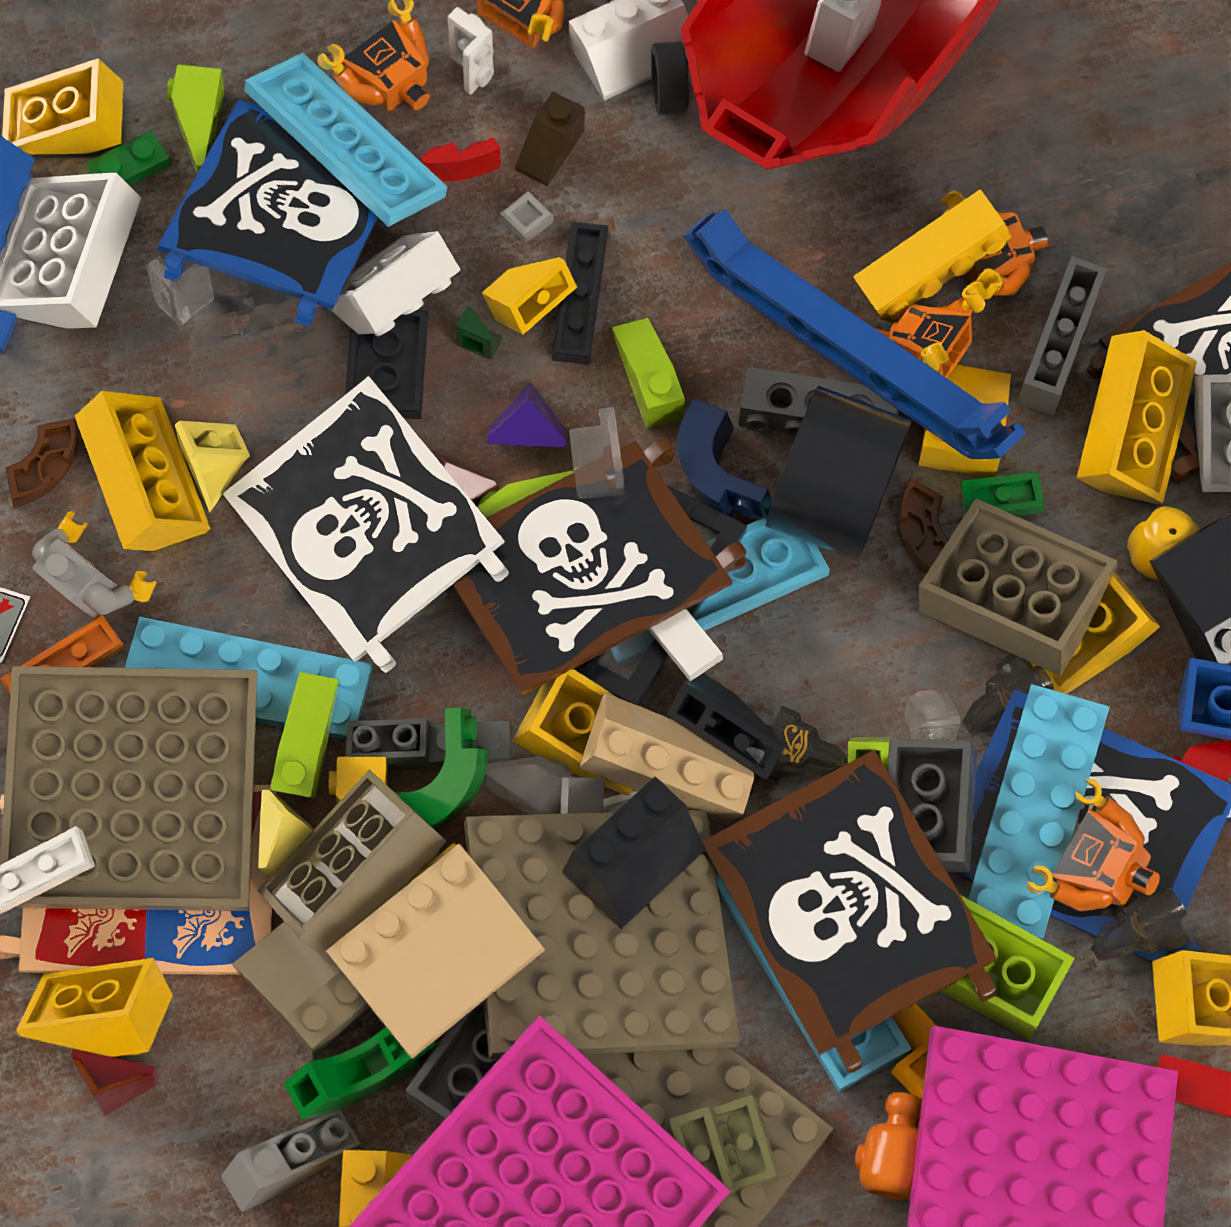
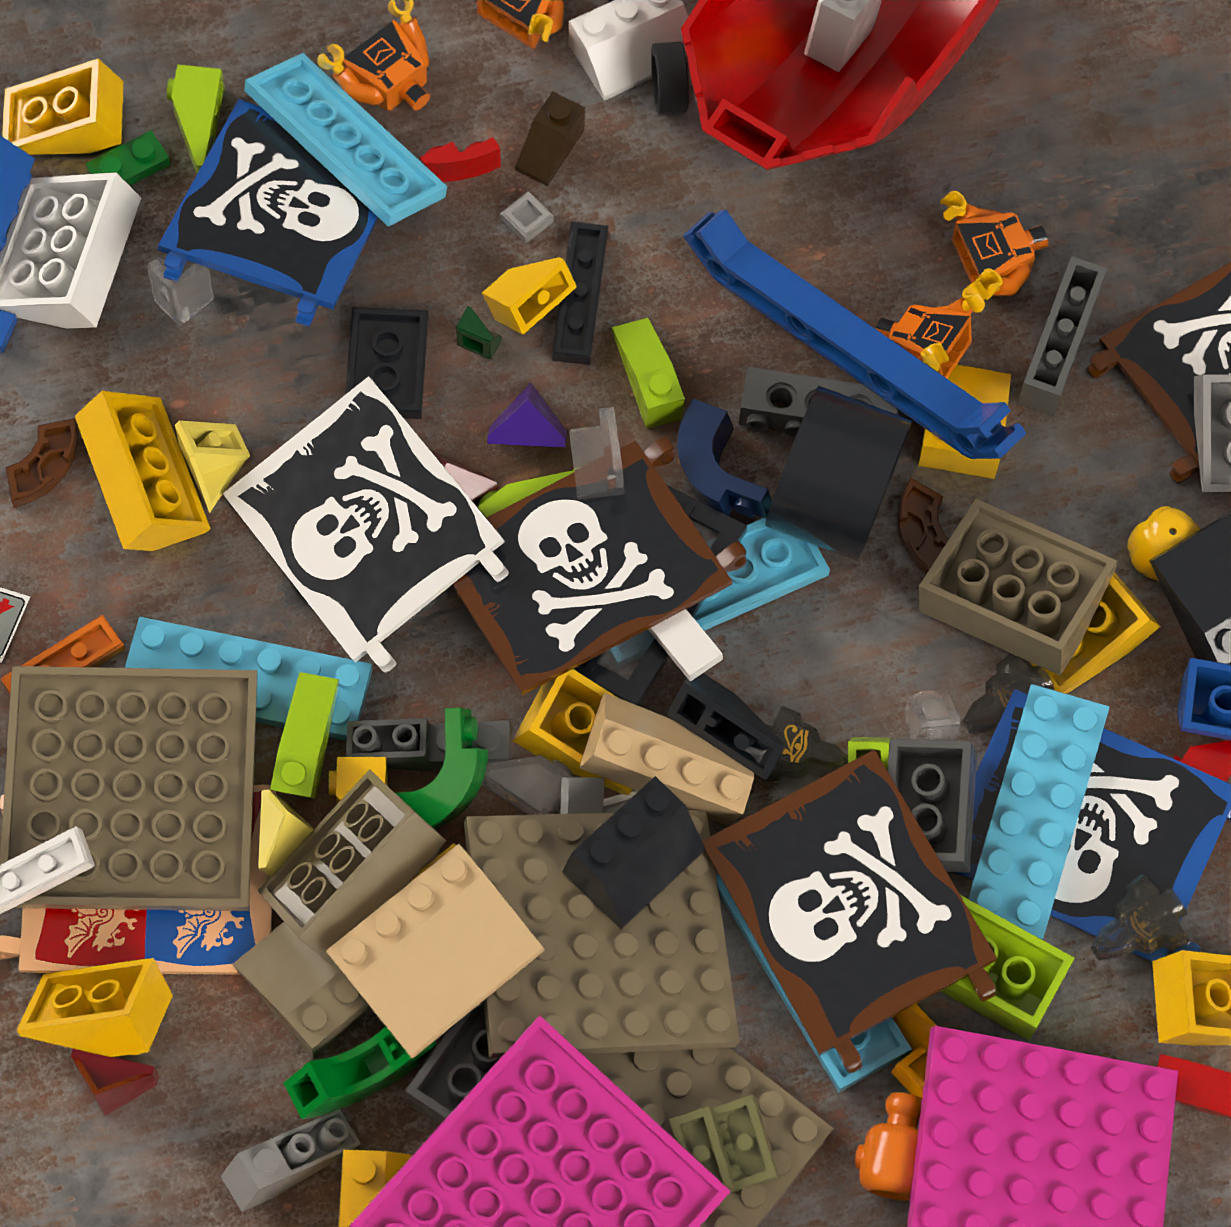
(79, 578): light grey torso -> none
(395, 282): white slope -> none
(471, 47): white bracket -> none
(933, 256): yellow brick -> none
(1011, 493): green plate -> none
(1101, 860): orange torso -> none
(1137, 417): yellow slope -> none

